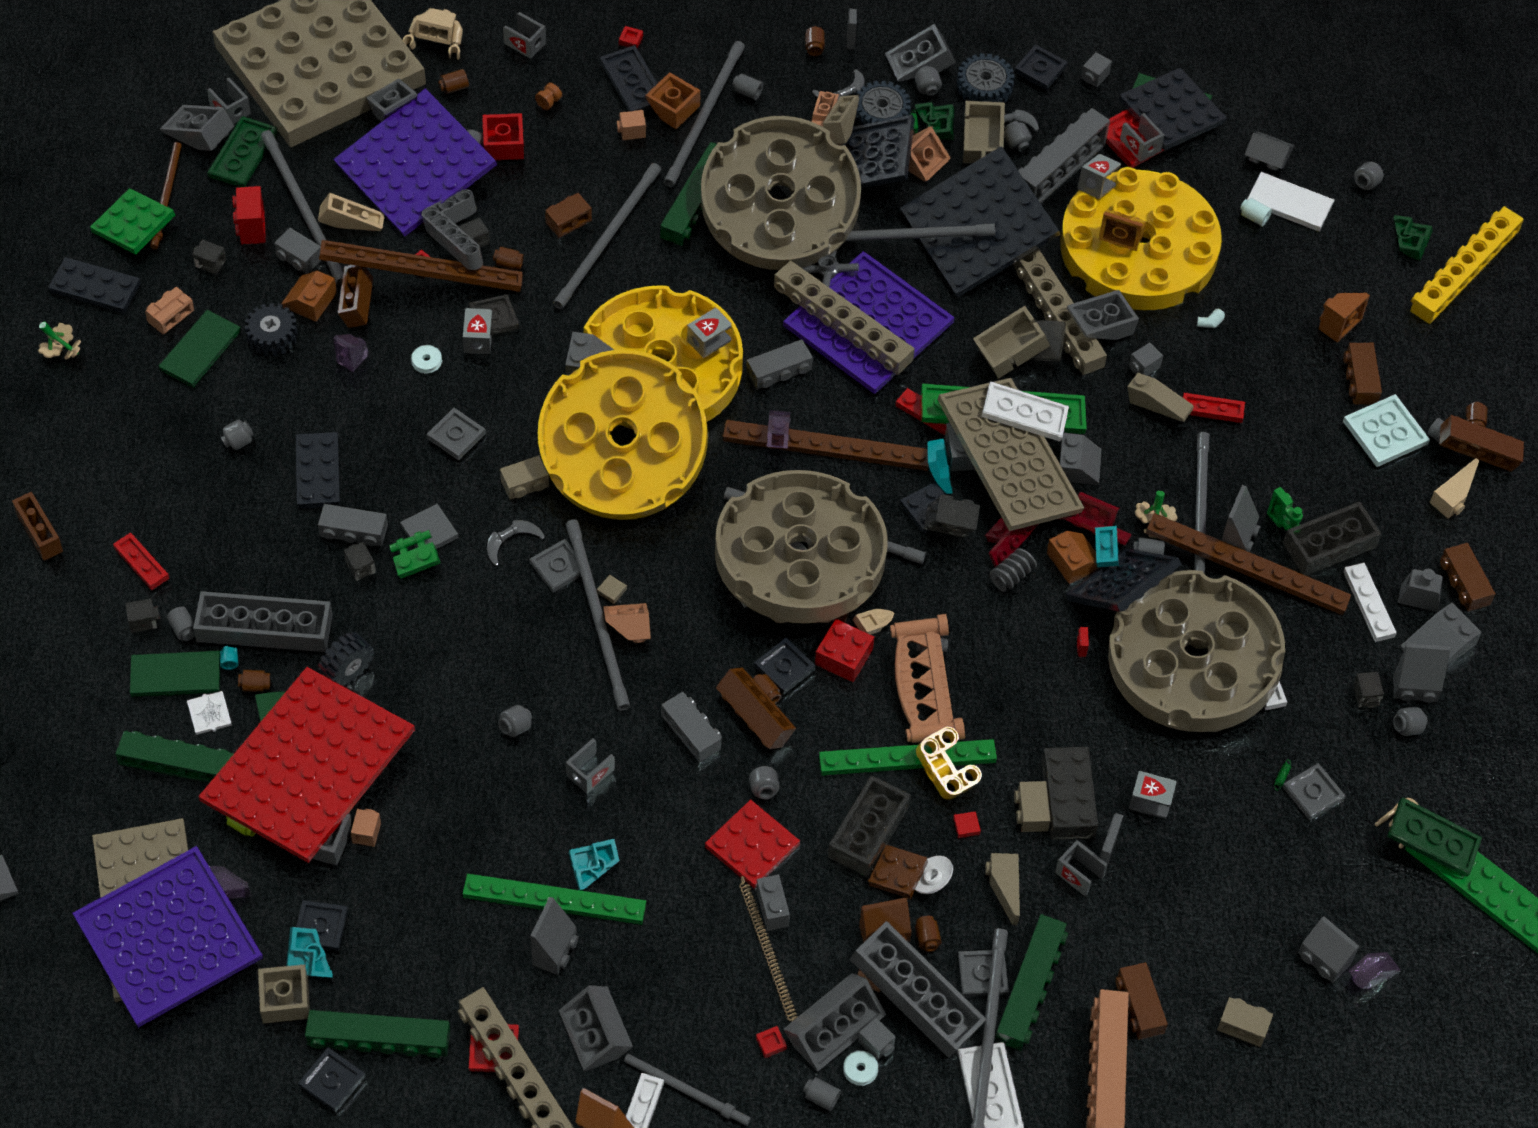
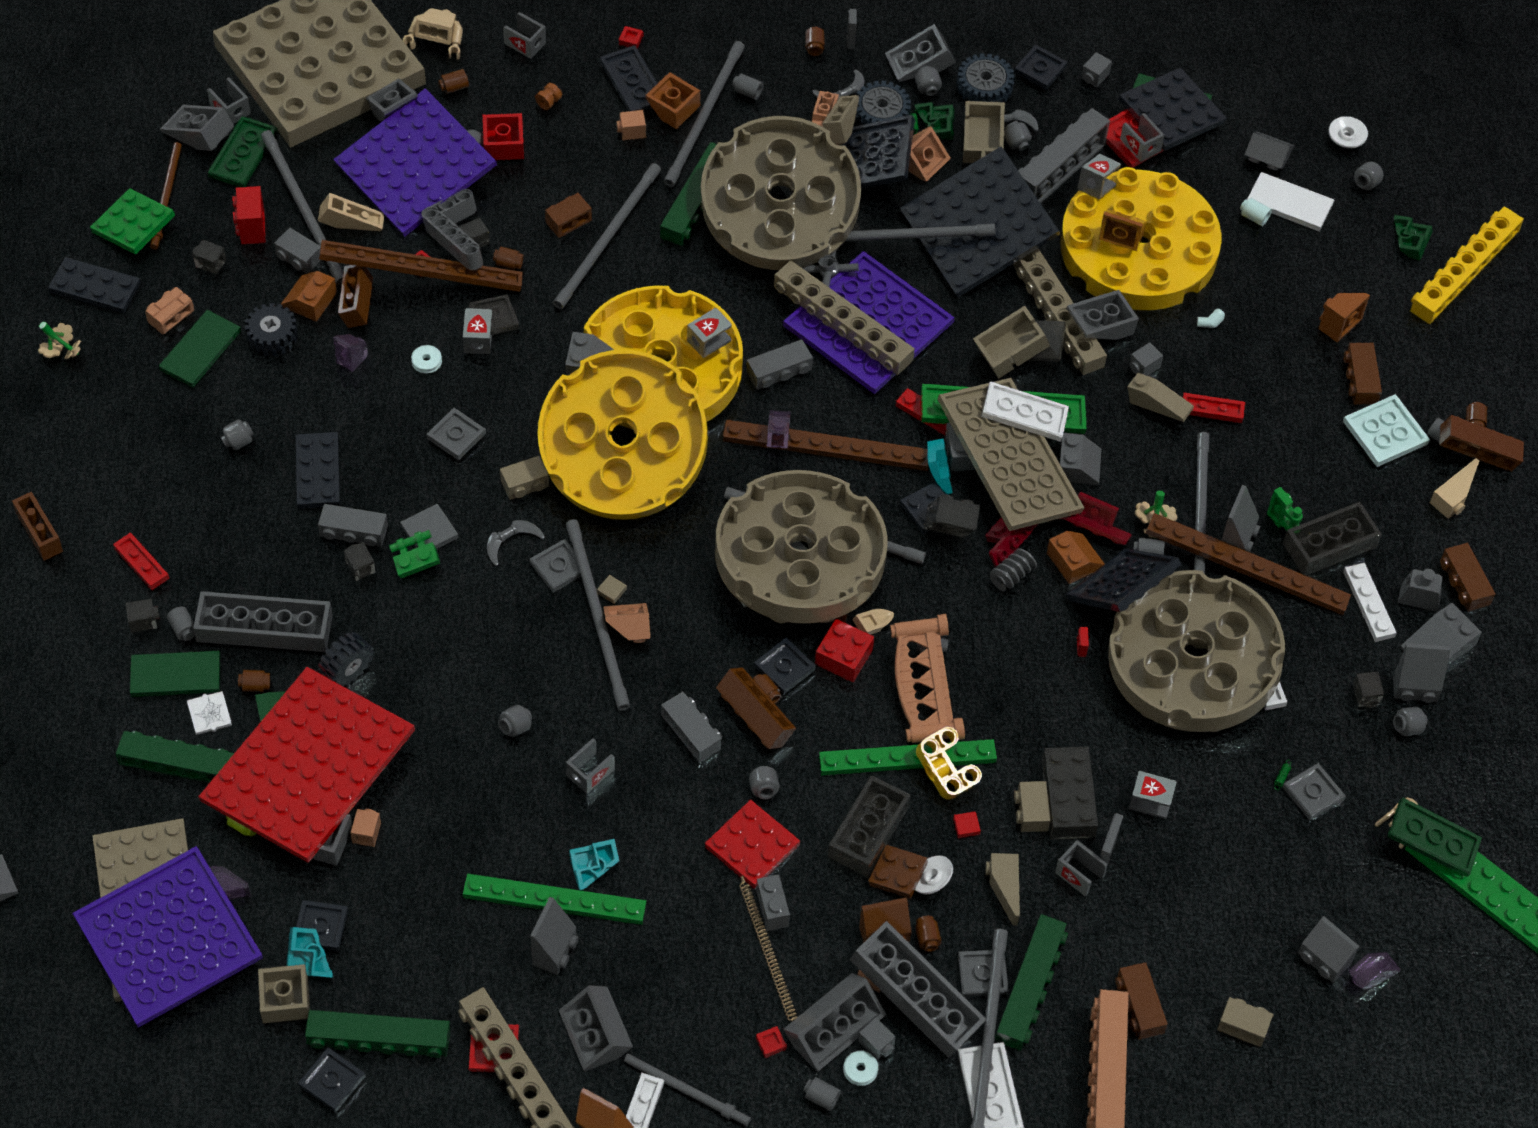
(228, 658): teal hose -> none
(1106, 546): teal plate -> none
(1348, 132): none -> white dish

